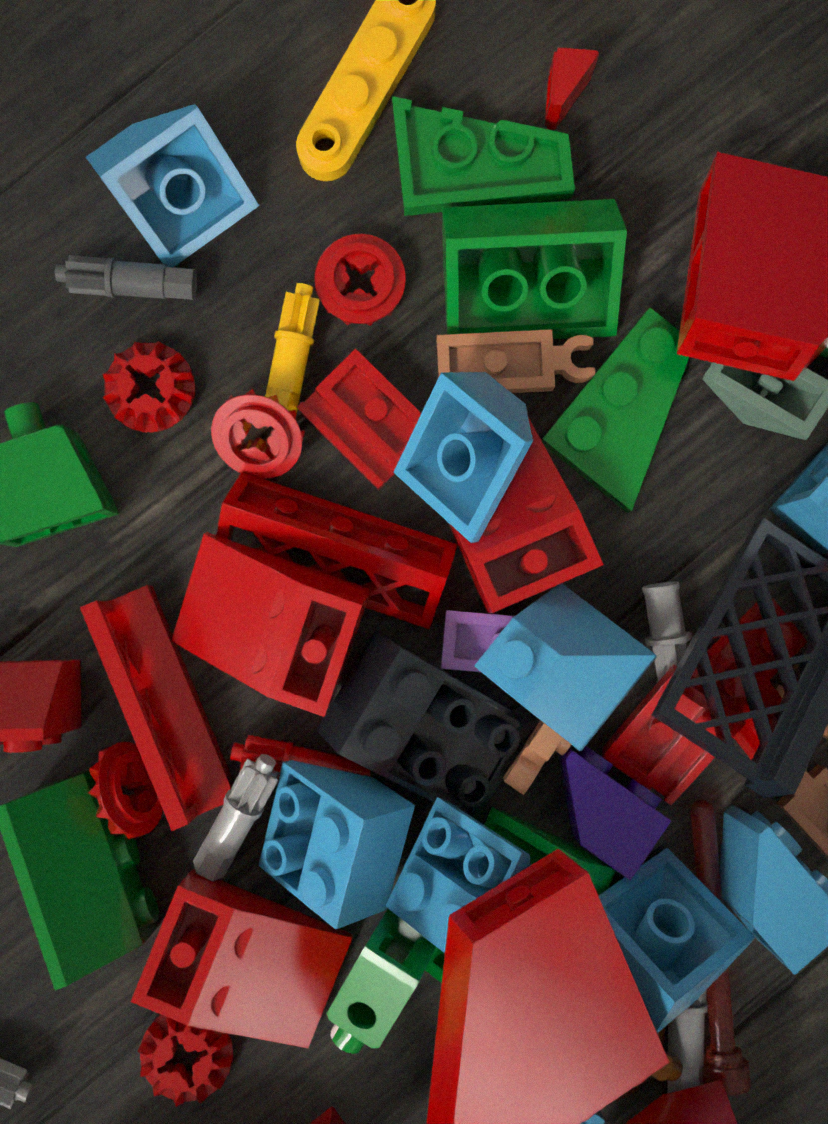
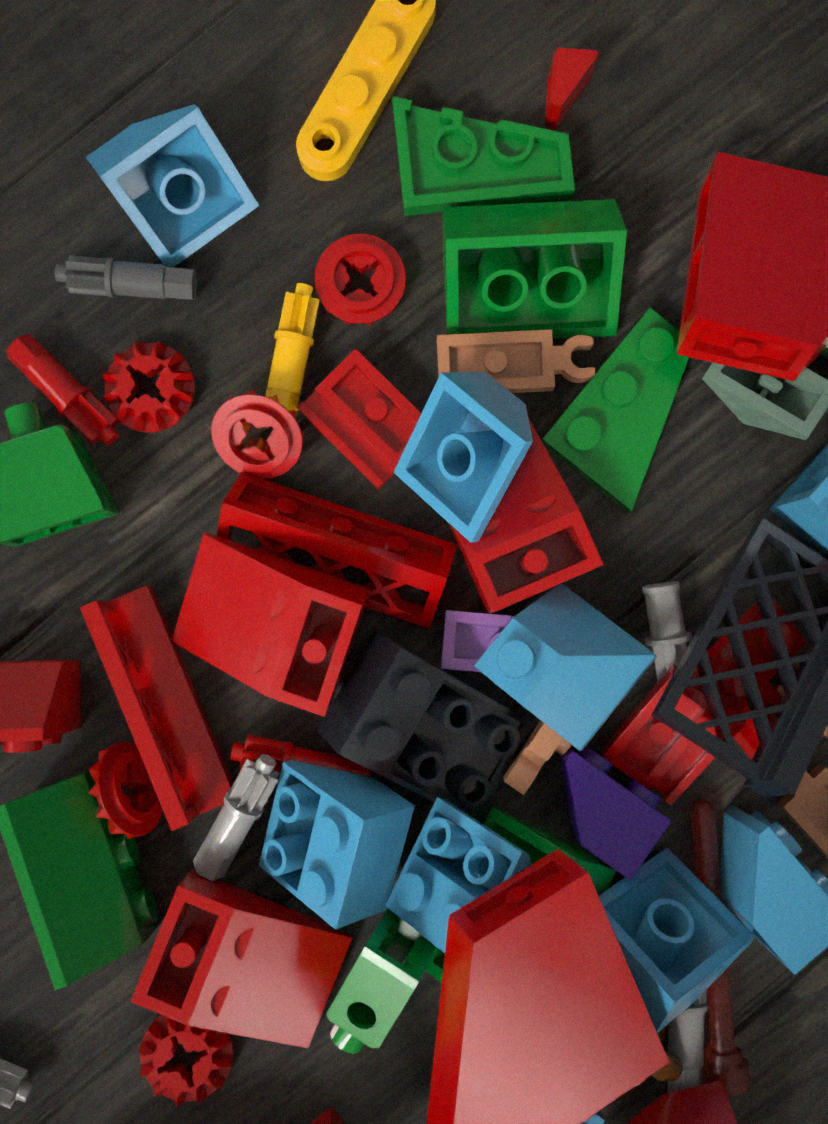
(63, 390): none -> red piece

